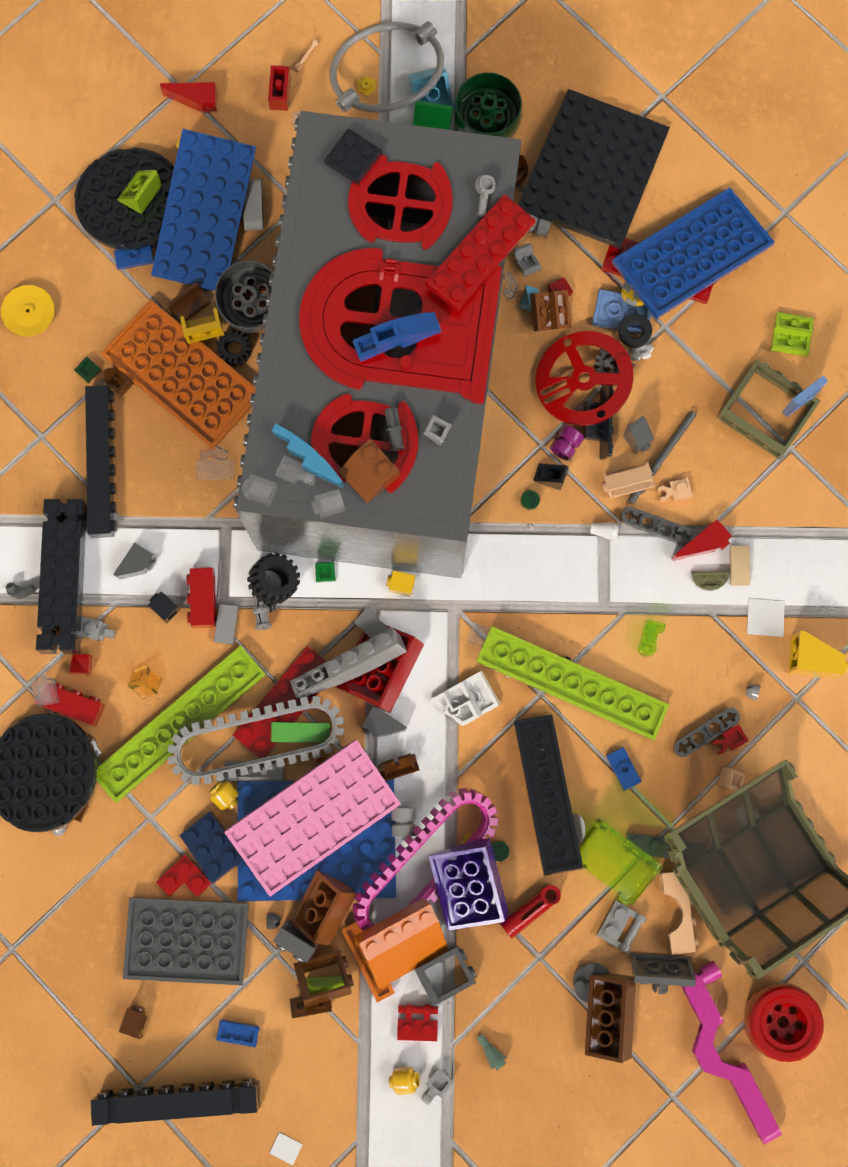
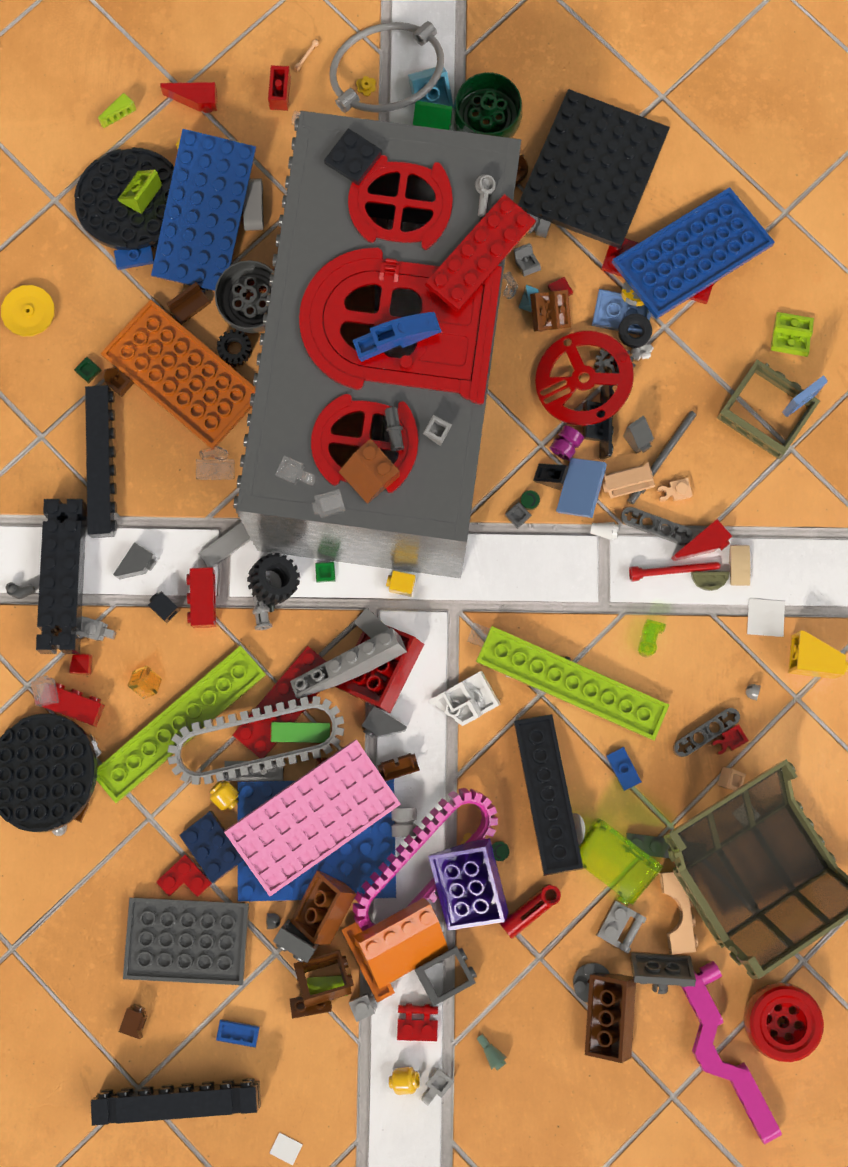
(117, 110): none -> lime slope
(202, 328): yellow panel -> none
(225, 546): none -> light grey tile
(226, 624): light grey tile -> none
(259, 490): clear brick -> none
(312, 460): dark azure slope -> none
(363, 1006): none -> light grey brick
(518, 515): none -> dark grey tile
(581, 487): none -> medium blue tile
(637, 573): none -> red piece

